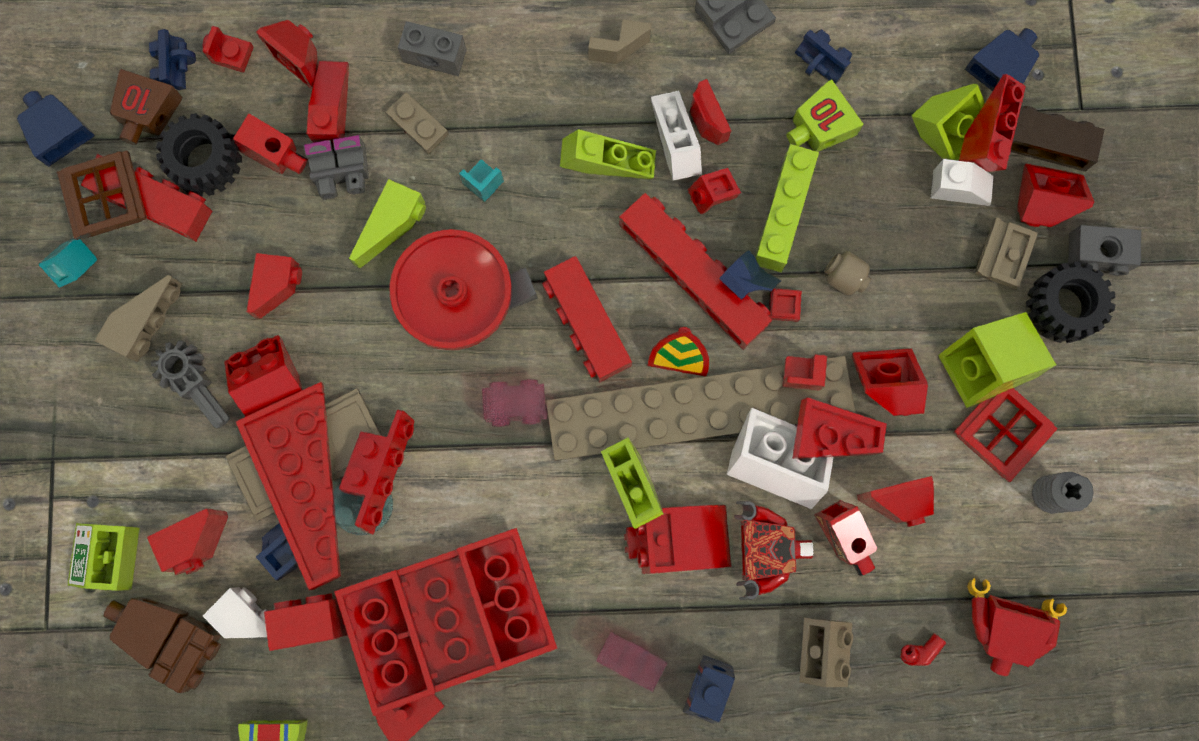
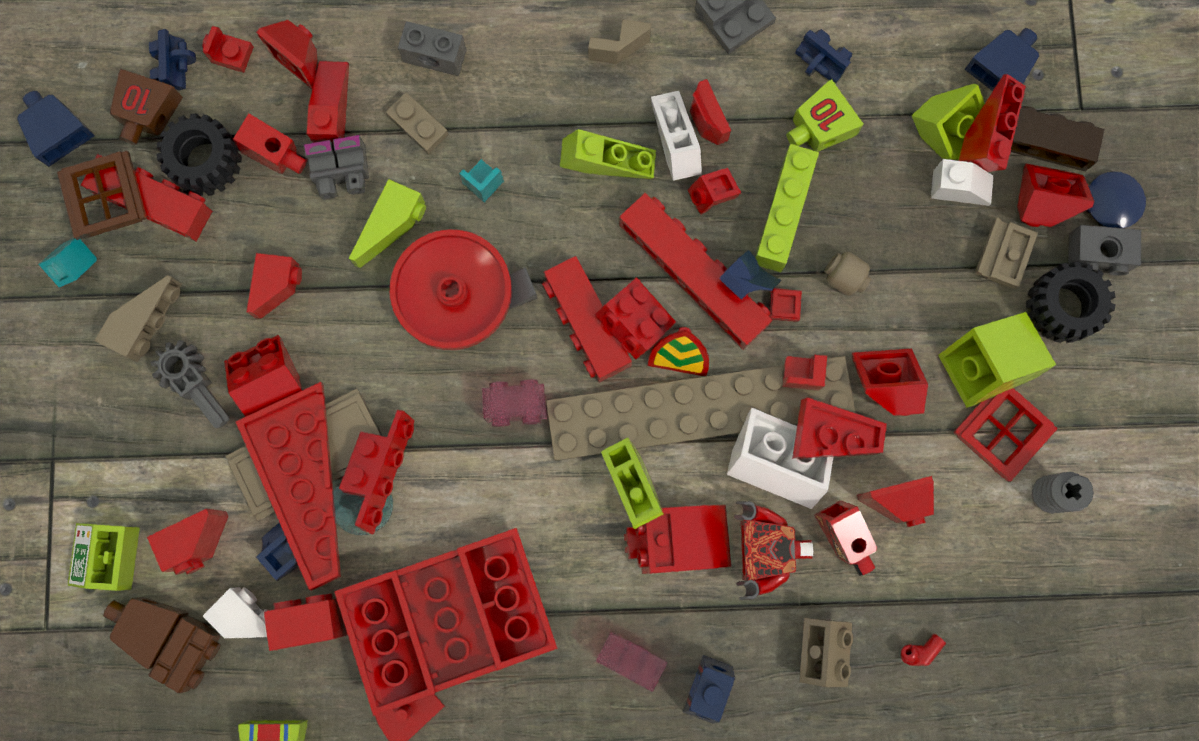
(635, 318): none -> red plate
(1013, 630): red torso -> none
(1117, 200): none -> dark blue dish

